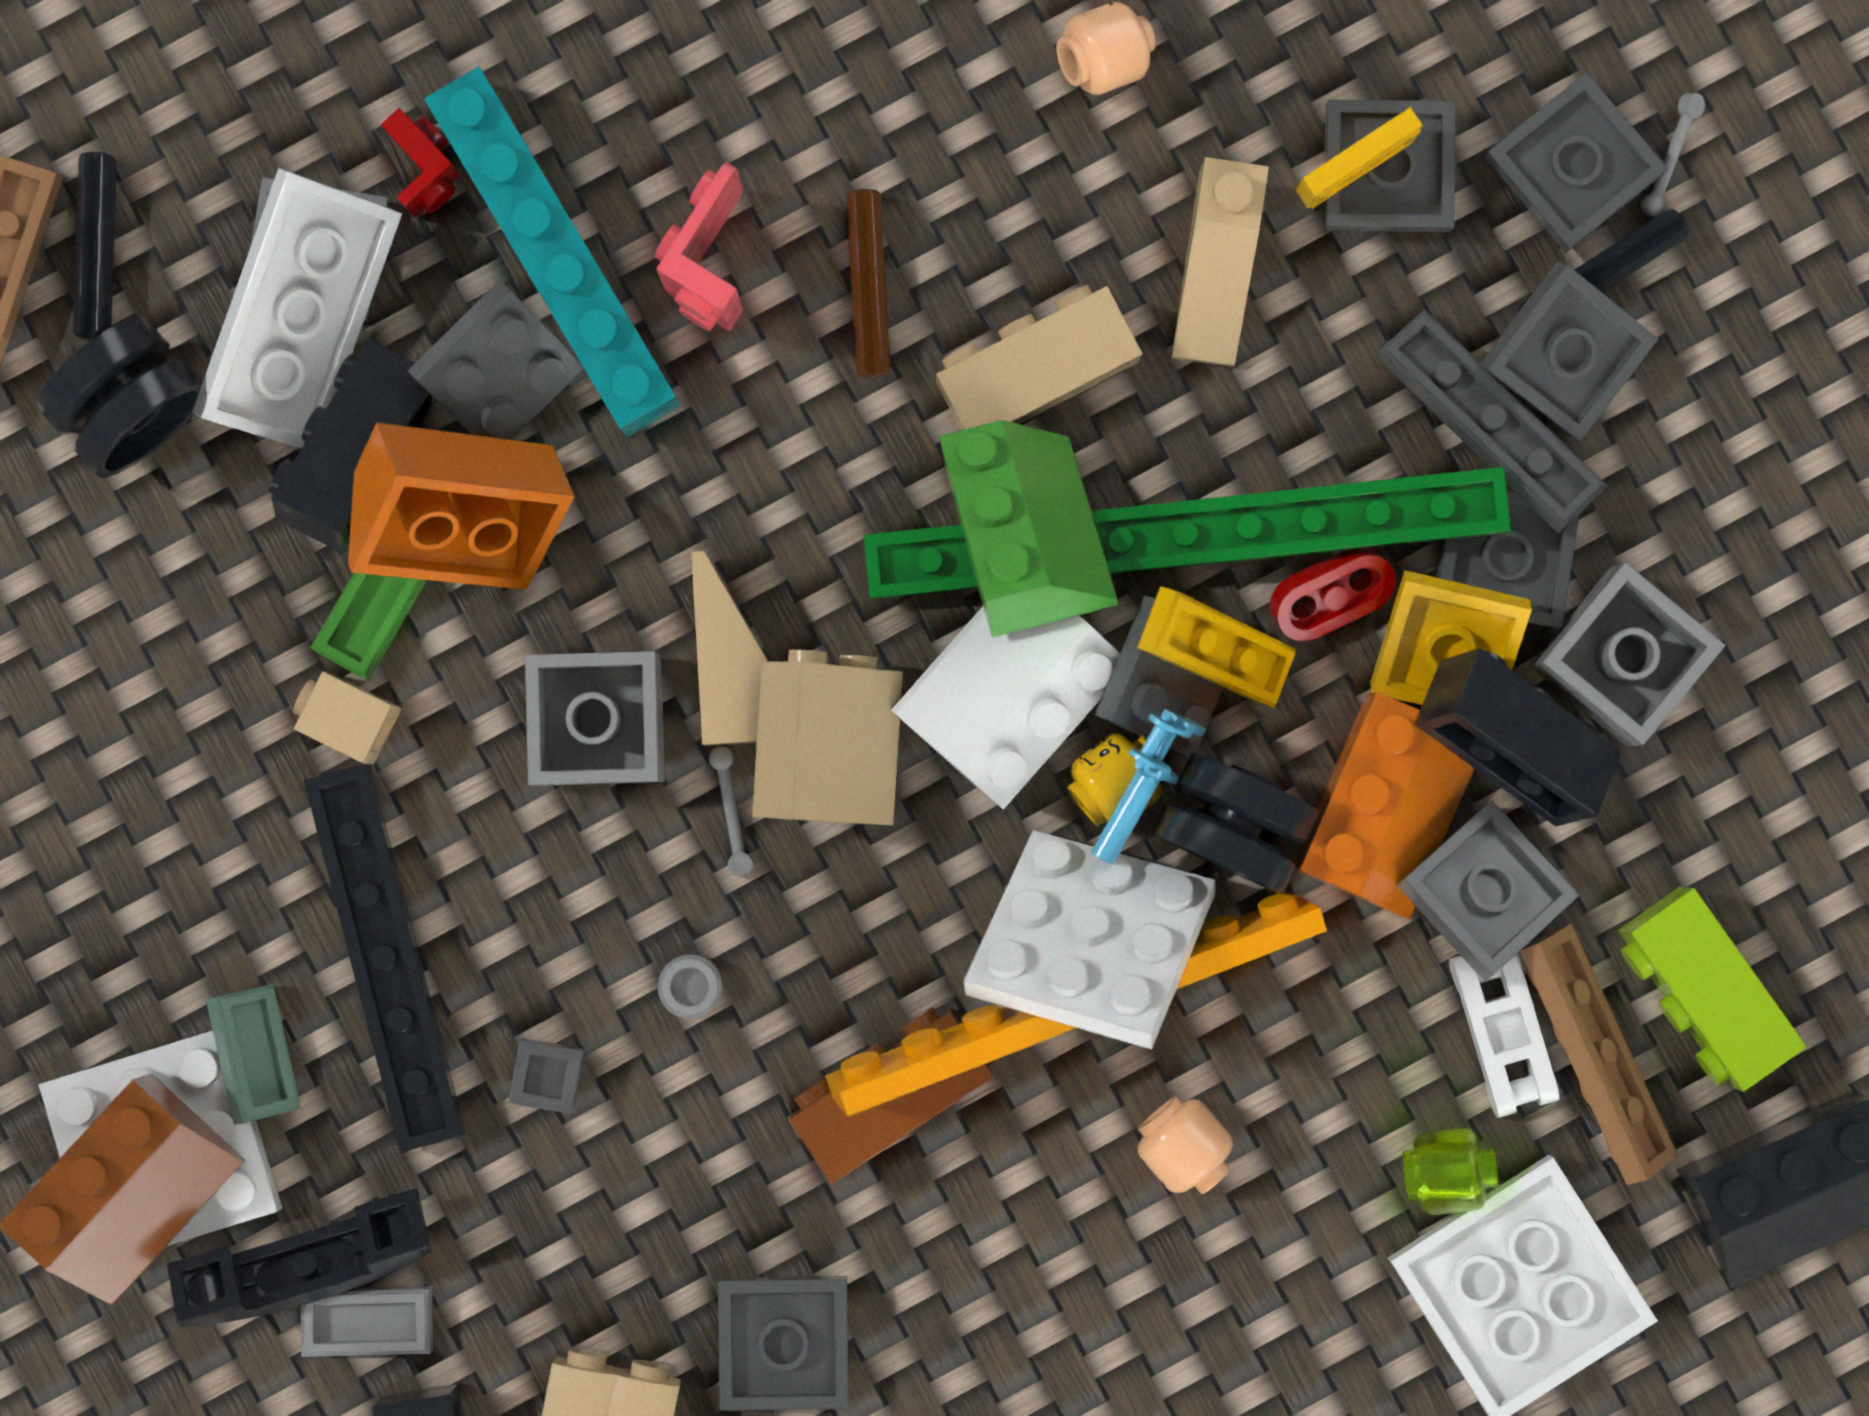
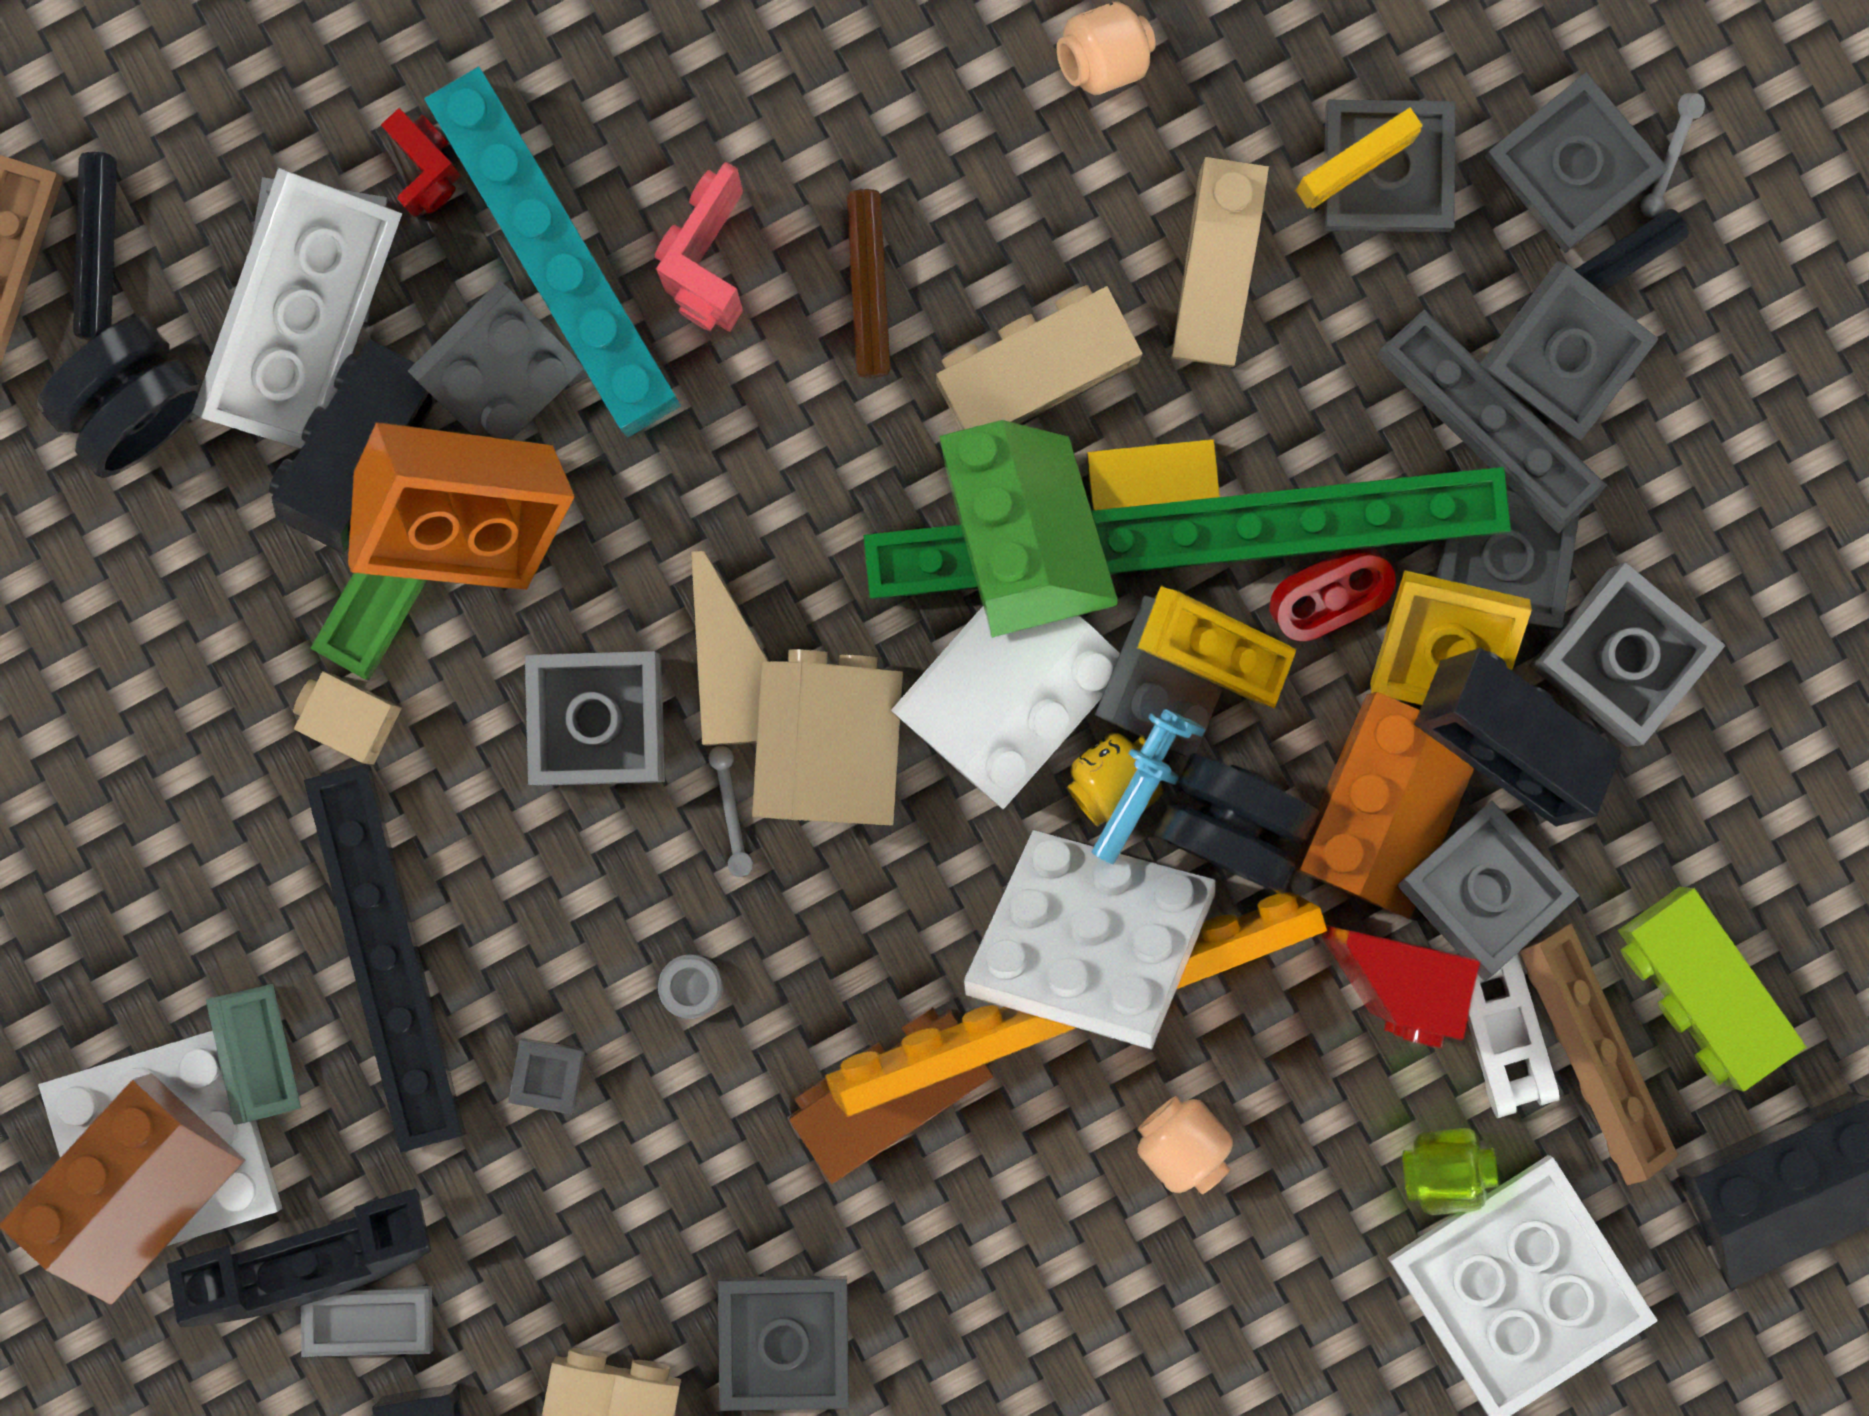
(1152, 474): none -> yellow tile
(1408, 985): none -> red slope

